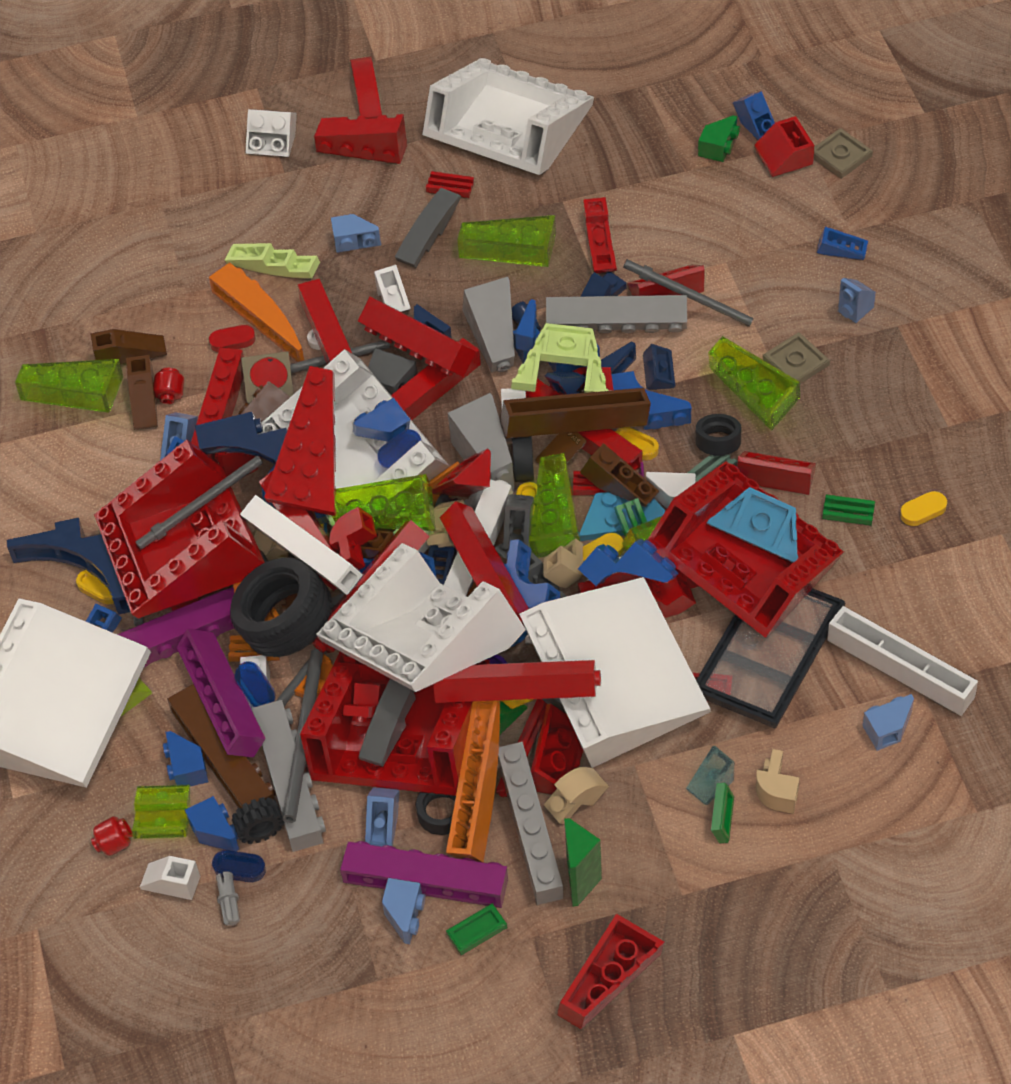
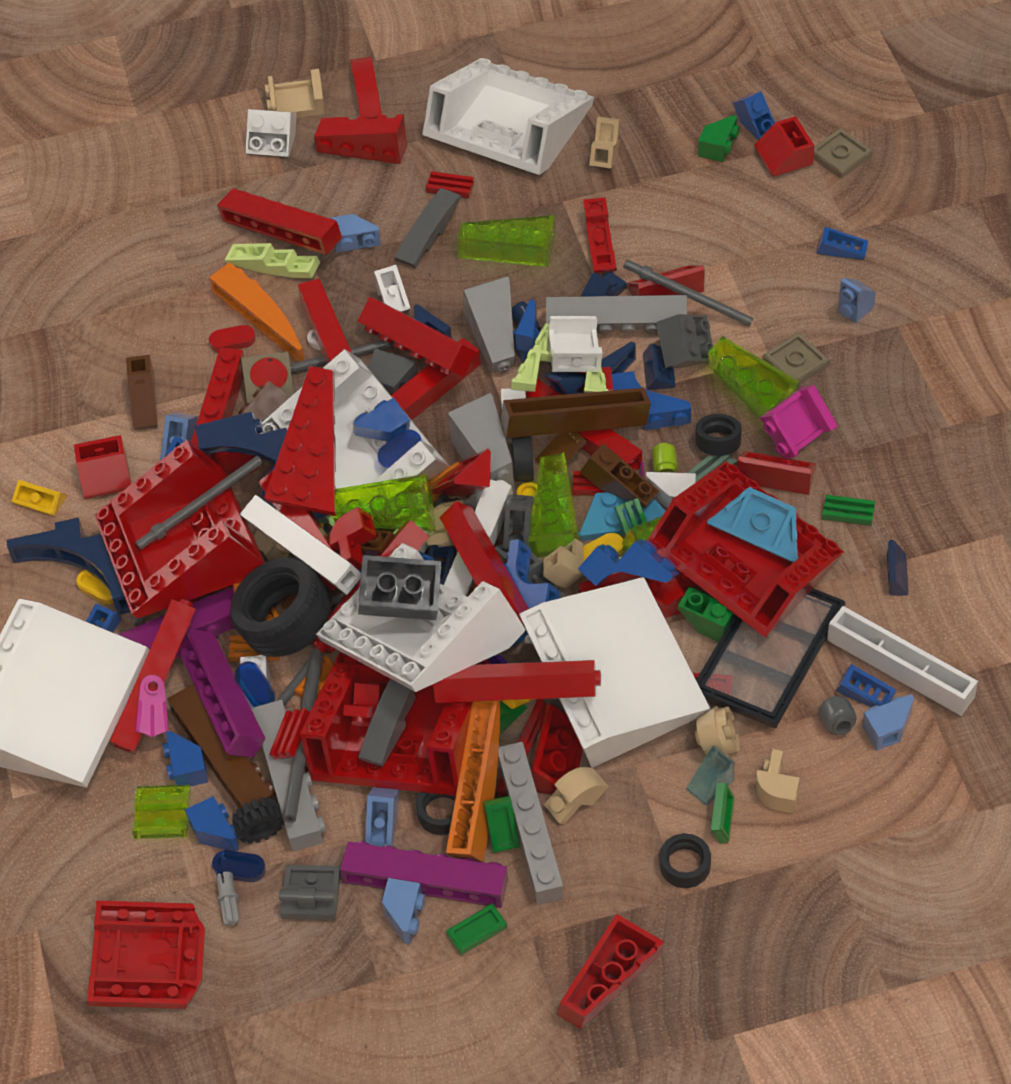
(38, 497): none -> yellow slope
(71, 384): clear neon green wedge -> none
(102, 466): none -> red slope
(111, 836): red head -> none
(125, 344): reddish brown slope -> none
(145, 955): none -> red wedge
(152, 708): none -> dark pink piece
(158, 662): none -> red brick
(168, 385): red head -> none
(172, 877): white slope -> none
(280, 221): none -> red brick
(288, 735): none -> red tile
(298, 97): none -> tan panel
(310, 892): none -> dark grey plate
(399, 587): none -> black brick
(501, 824): none -> green tile
(574, 344): none -> white panel
(583, 860): green slope -> none
(606, 143): none -> tan brick
(644, 442): yellow tile -> none
(664, 458): none -> lime brick
(685, 340): none -> dark grey slope
(688, 842): none -> black tyre
(705, 613): none -> green slope
(717, 730): none -> tan cone
(798, 421): none -> dark pink panel
(837, 715): none -> dark grey head
(869, 681): none -> blue slope
(897, 570): none -> dark blue slope
(923, 508): yellow tile -> none

